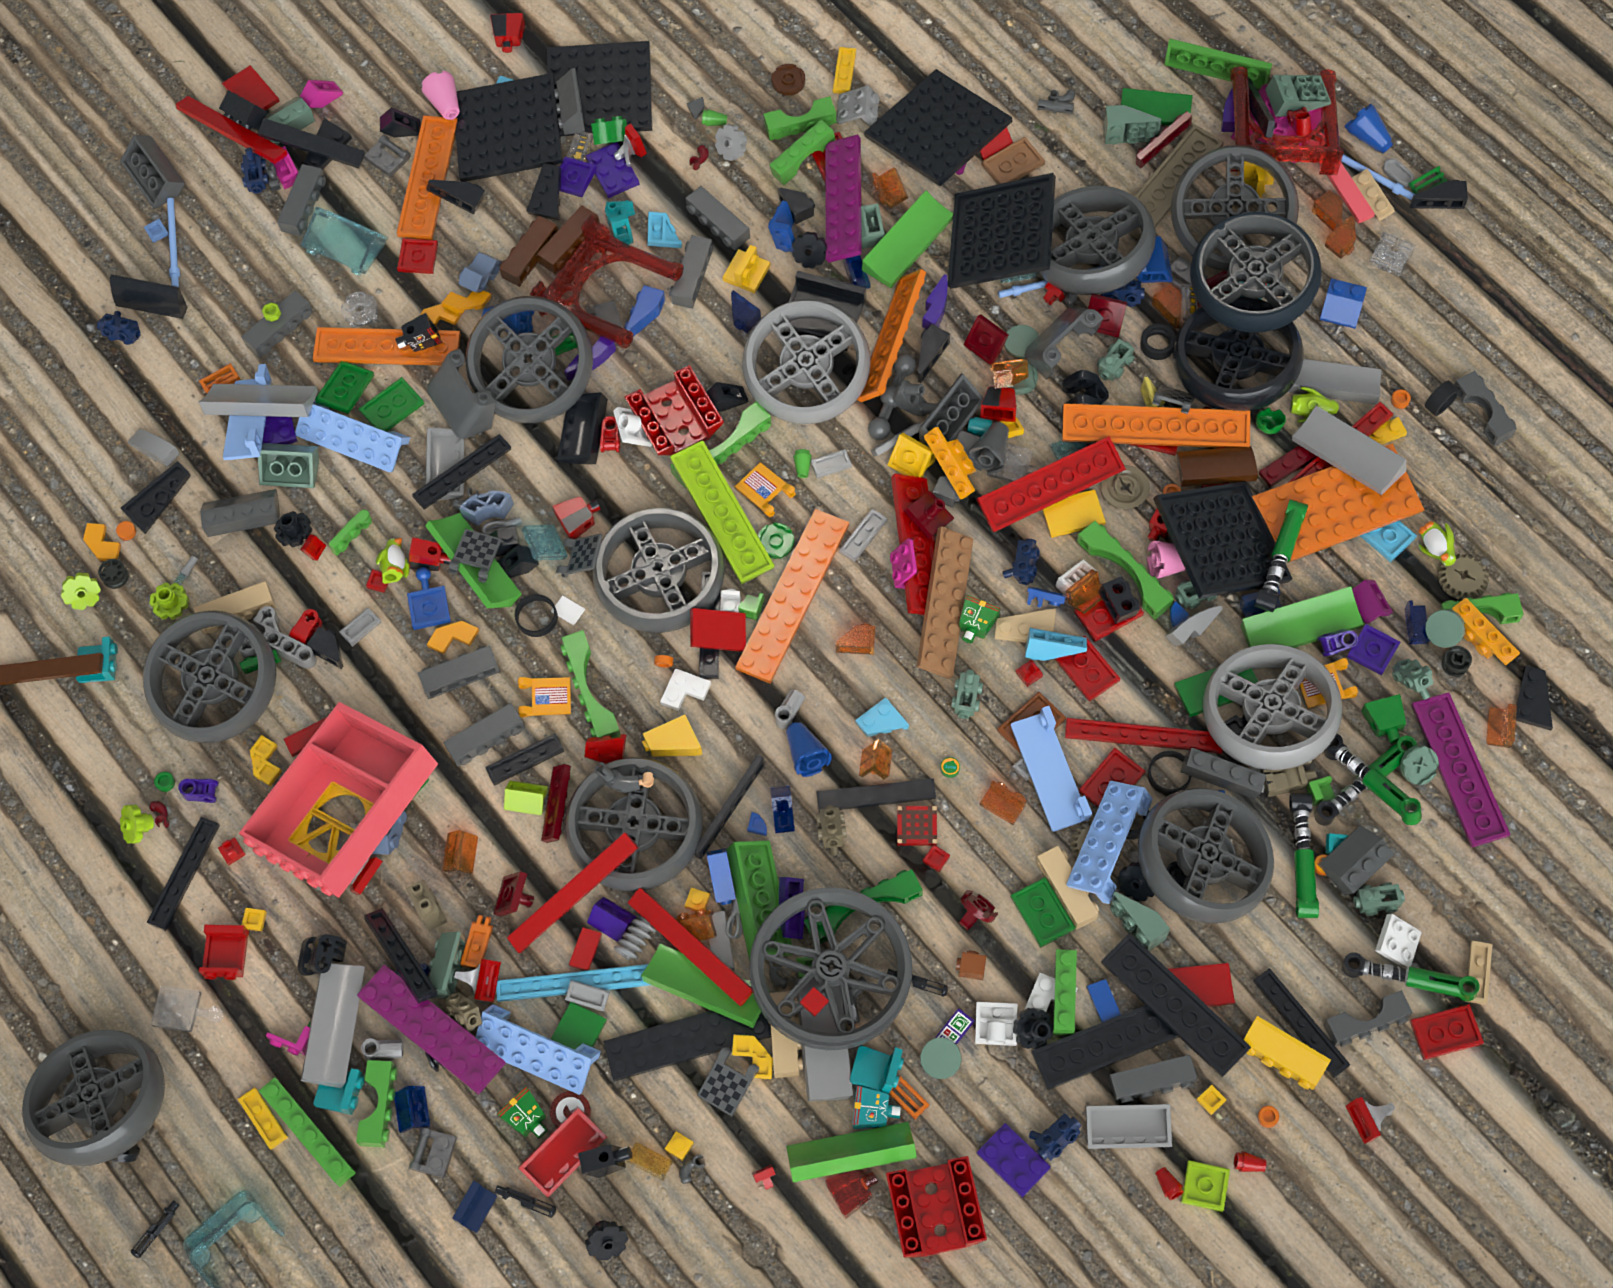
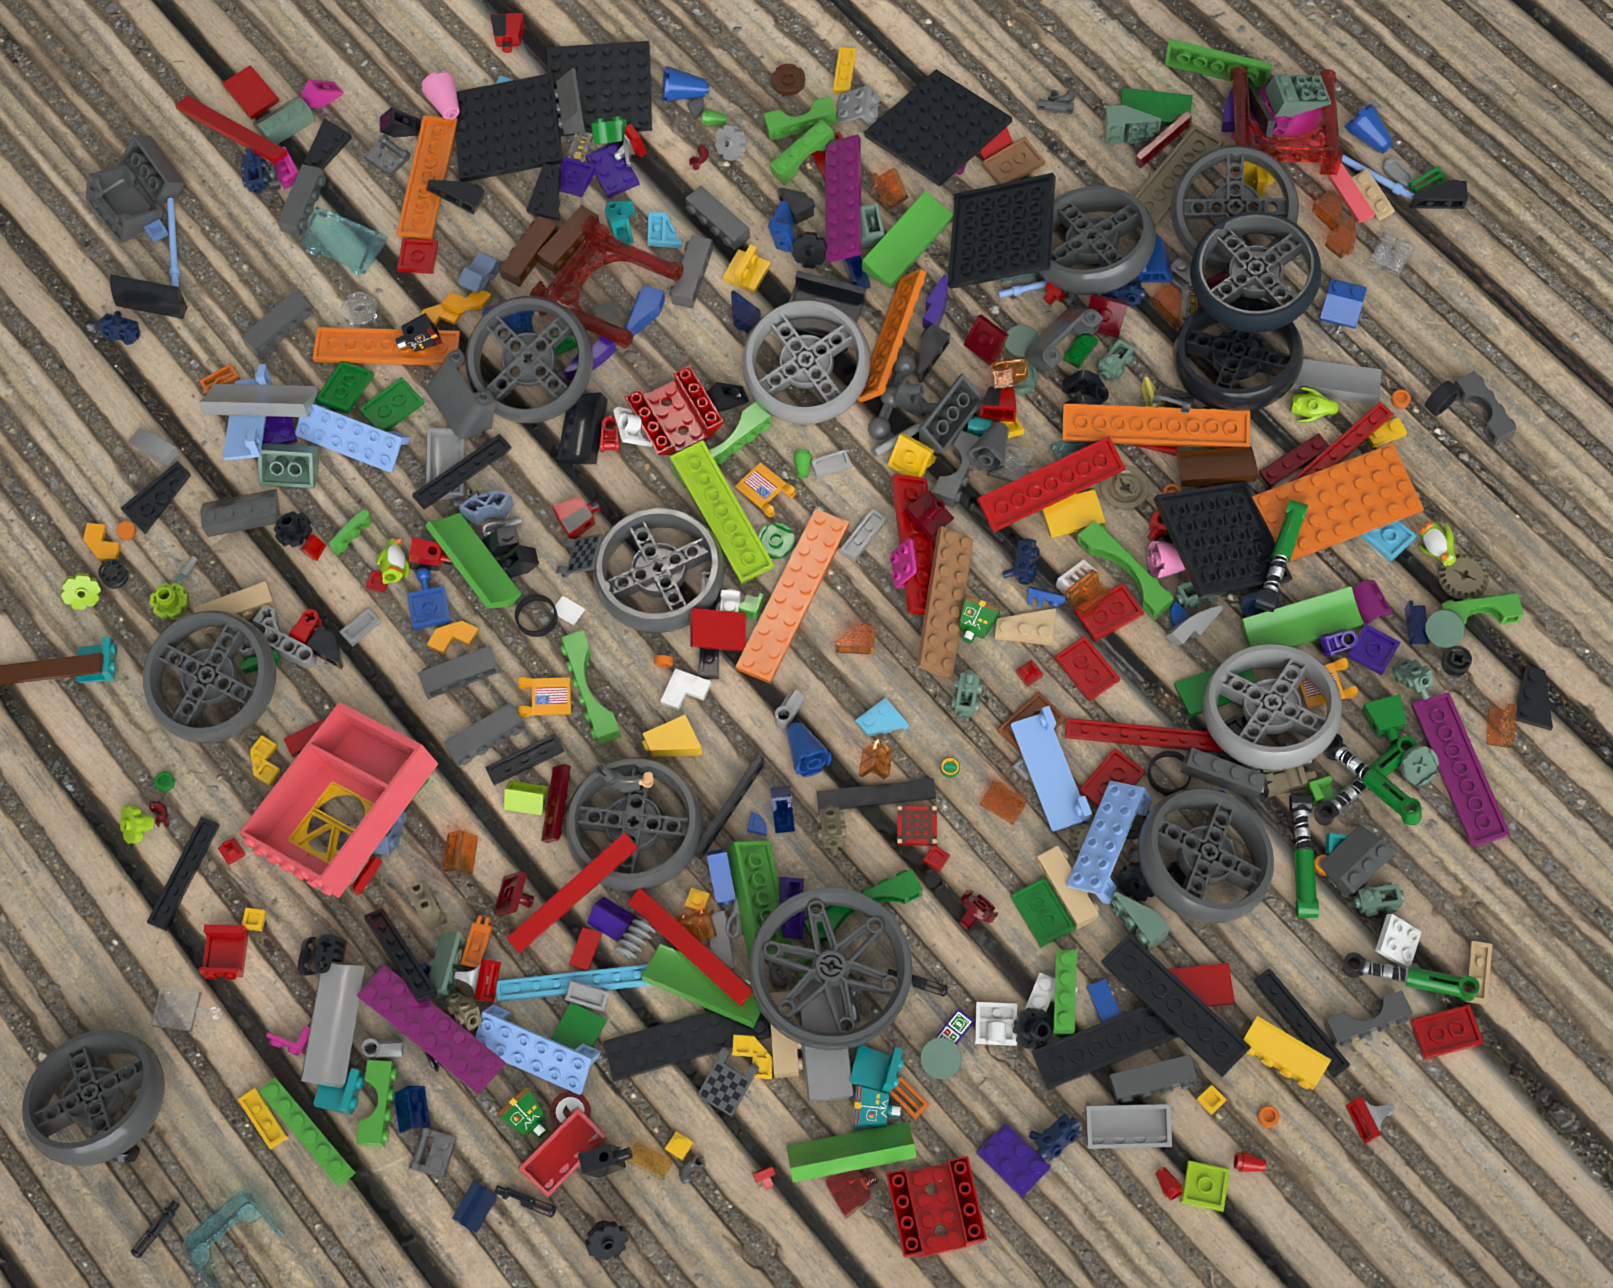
(119, 204): none -> dark grey windscreen
(202, 791): dark purple piece -> none
(242, 111): black brick -> none
(271, 312): lime tile -> none
(311, 143): black tile -> none
(477, 551): dark grey flag -> none
(544, 542): clear light blue tile -> none
(605, 748): red wing -> none
(682, 85): none -> blue cone
(814, 1001): red tile -> none
(953, 461): light orange bracket -> none
(971, 965): dark orange brick -> none
(1050, 645): medium azure slope -> none
(1080, 350): none -> green plate
(1114, 601): black brick -> none
(1157, 329): black tyre -> none
(1270, 421): green hair -> none
(1300, 121): red piece -> none
(1350, 450): light grey arch -> none
(1484, 634): light orange bracket -> none

